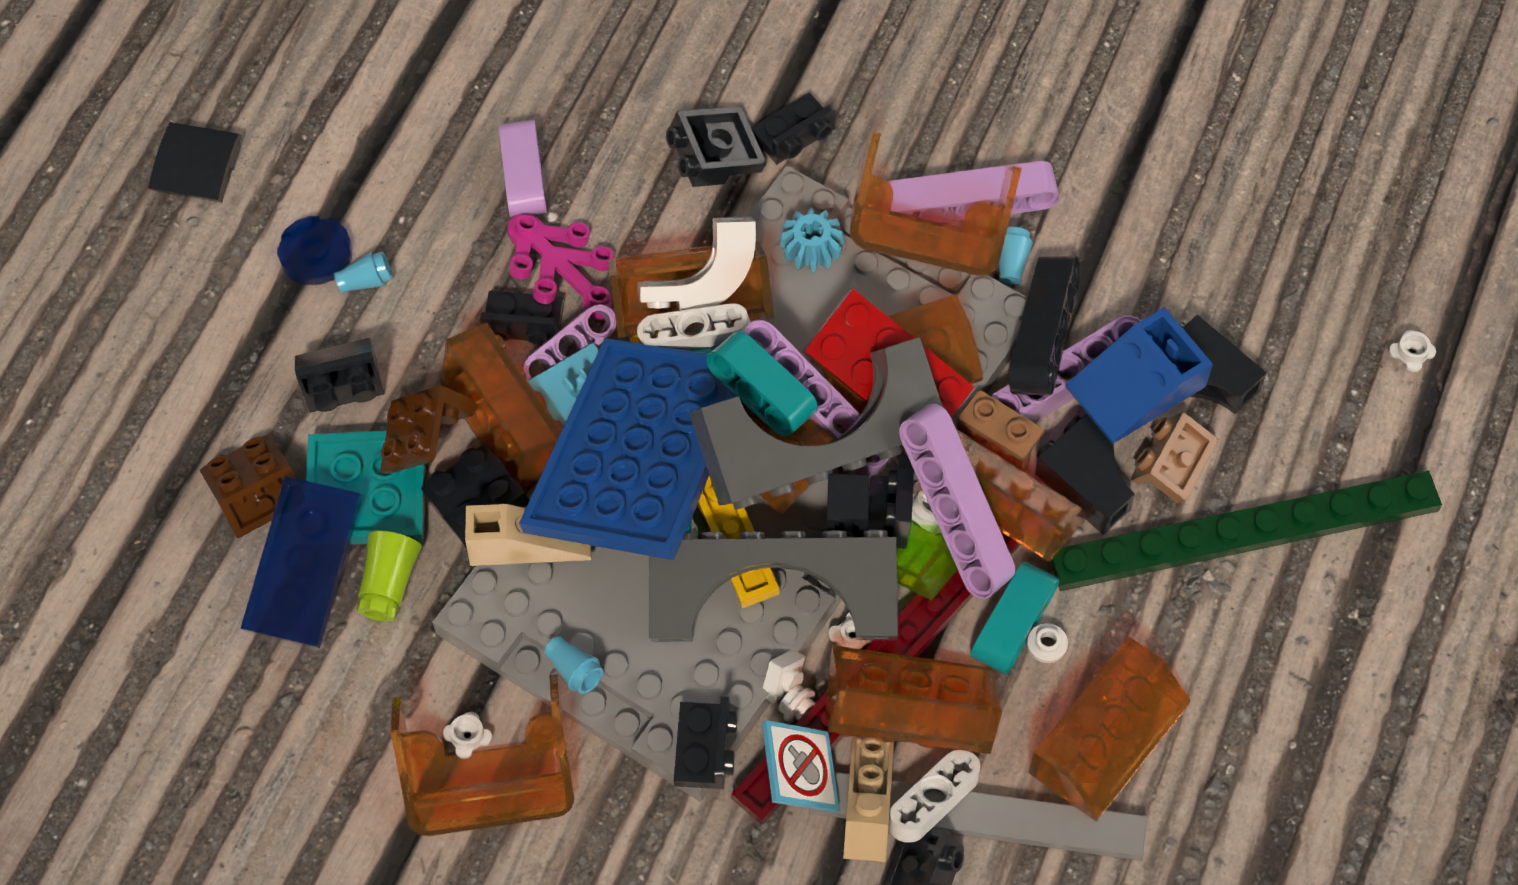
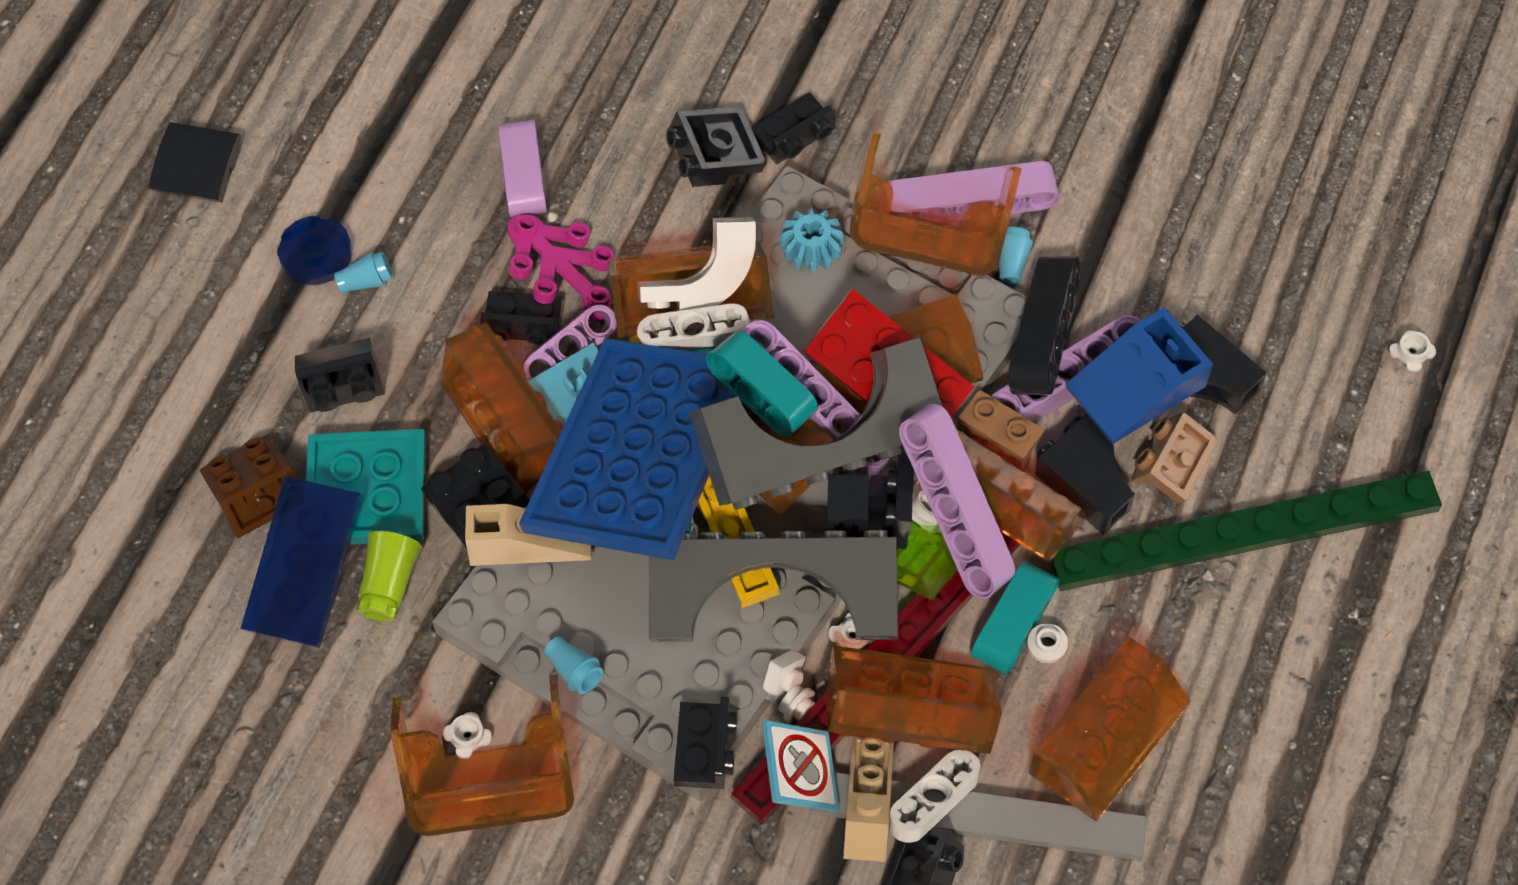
(416, 424): reddish brown bracket -> none

